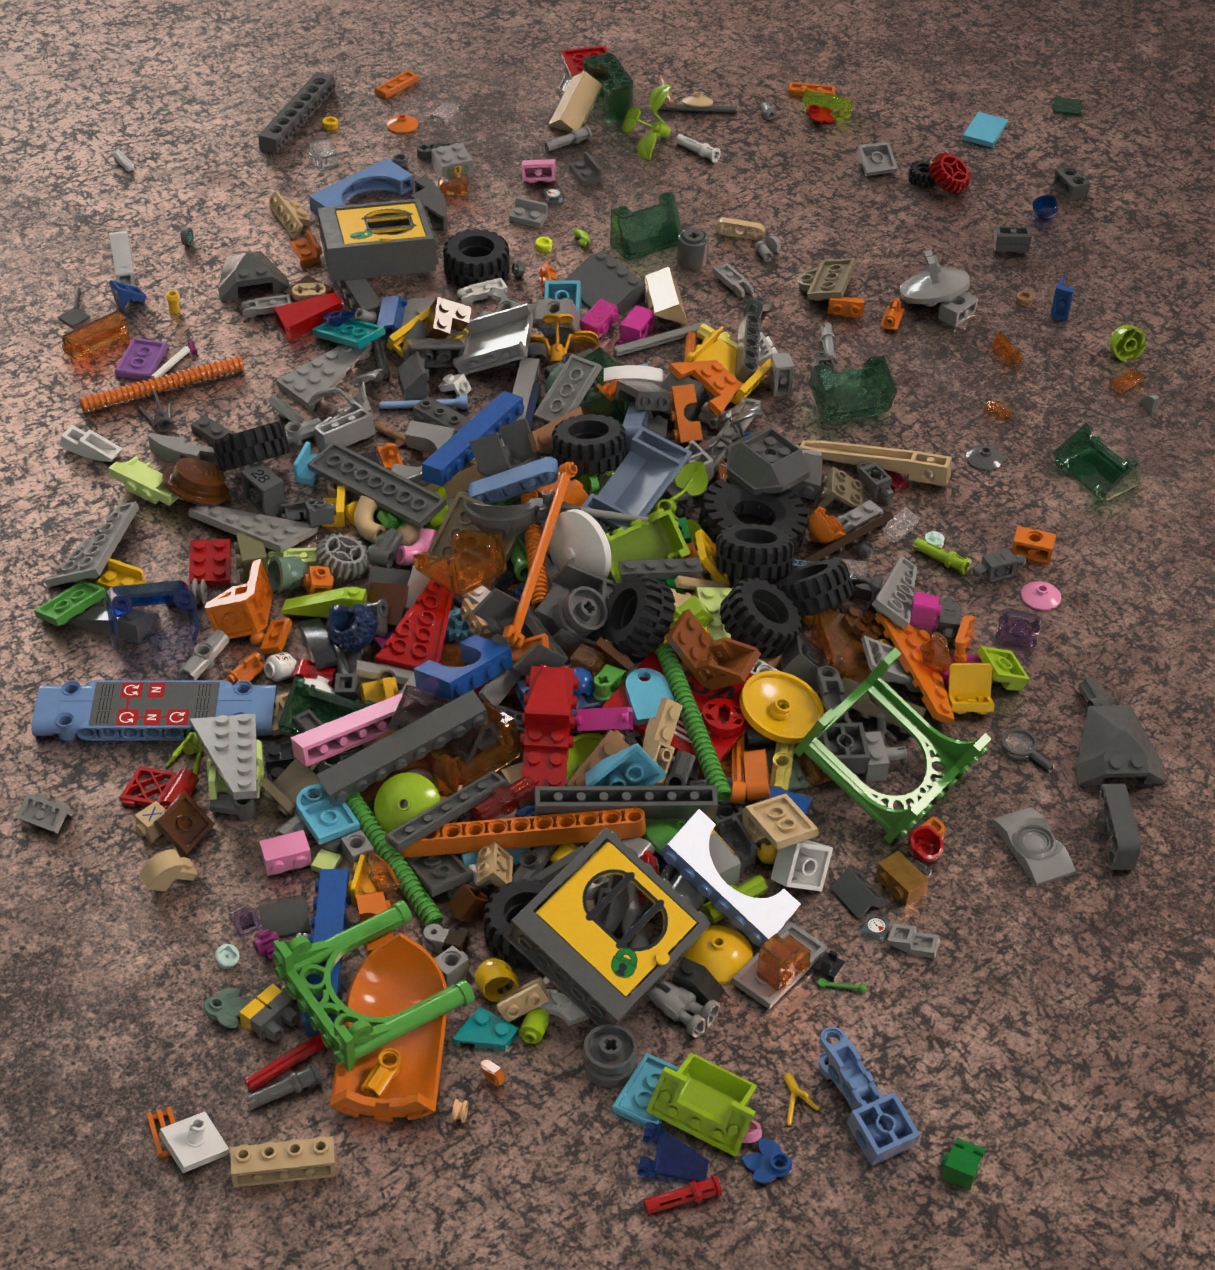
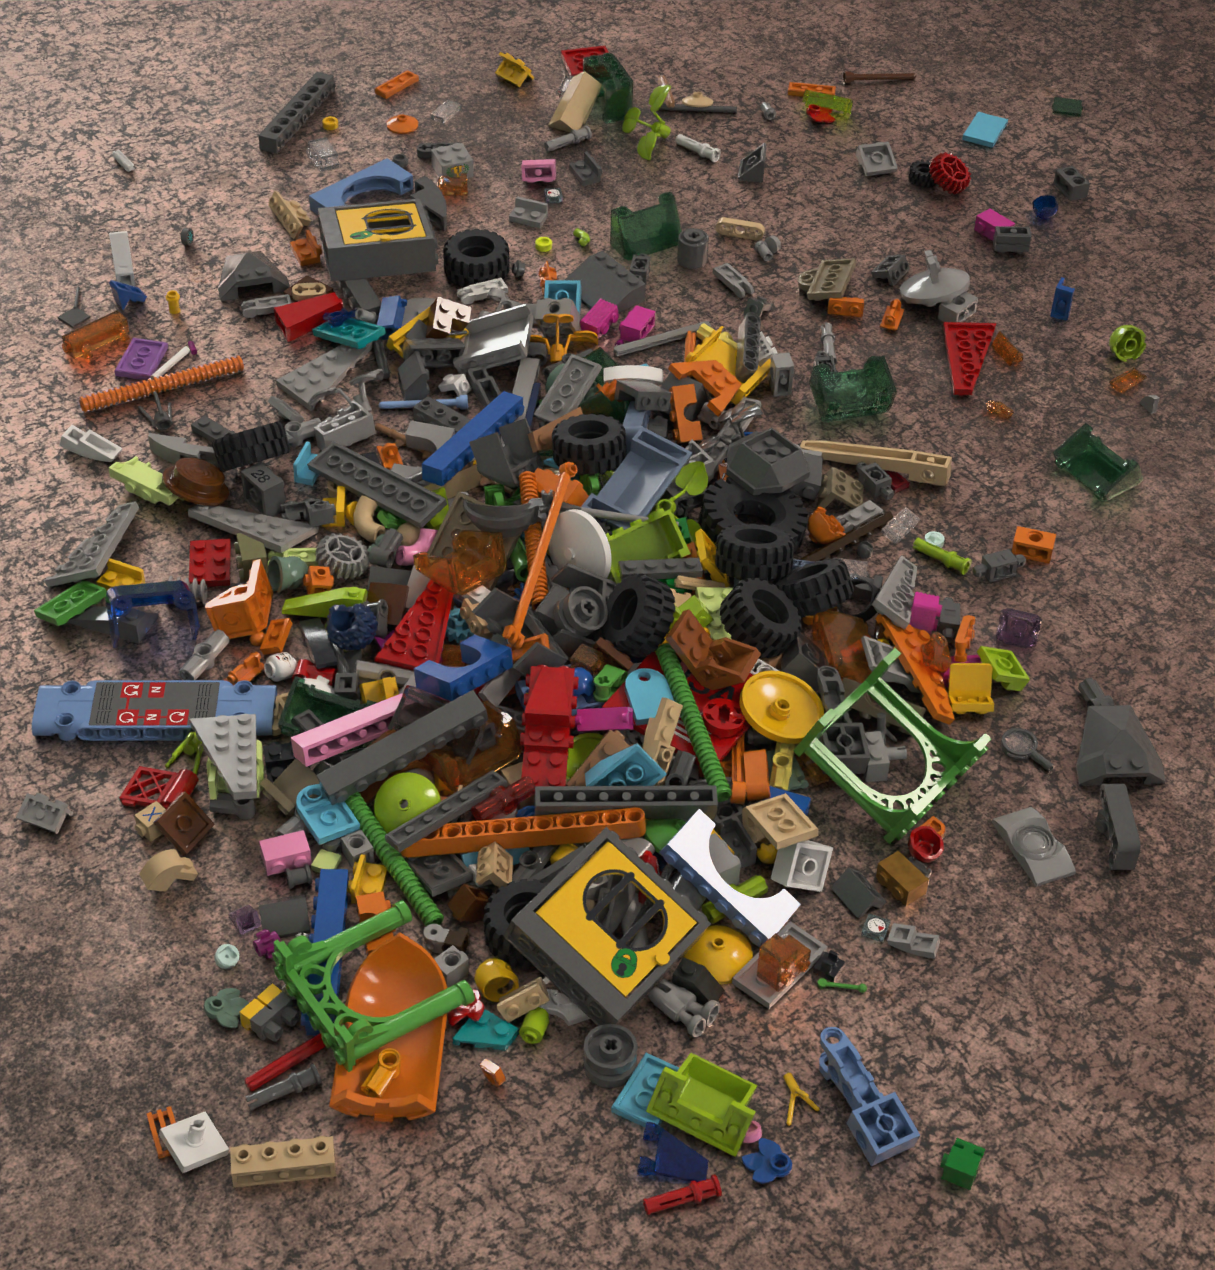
(298, 876): none -> dark grey bush
(382, 874): clear orange plate -> none
(460, 1111): light nougat bush -> none
(473, 1010): none -> red plate
(482, 385): none -> dark grey slope
(513, 70): none -> yellow bracket
(515, 481): medium blue beam -> none
(641, 266): none -> dark grey piece
(665, 296): slope -> none
(753, 165): none -> dark grey slope
(849, 76): none -> reddish brown piece
(861, 624): reddish brown plate -> none
(893, 268): none -> dark grey bracket
(966, 352): none -> red wing
(984, 458): dark grey dish -> none
(987, 220): none -> dark pink brick
(1024, 298): medium nougat tile -> none
(1041, 596): bright pink dish -> none

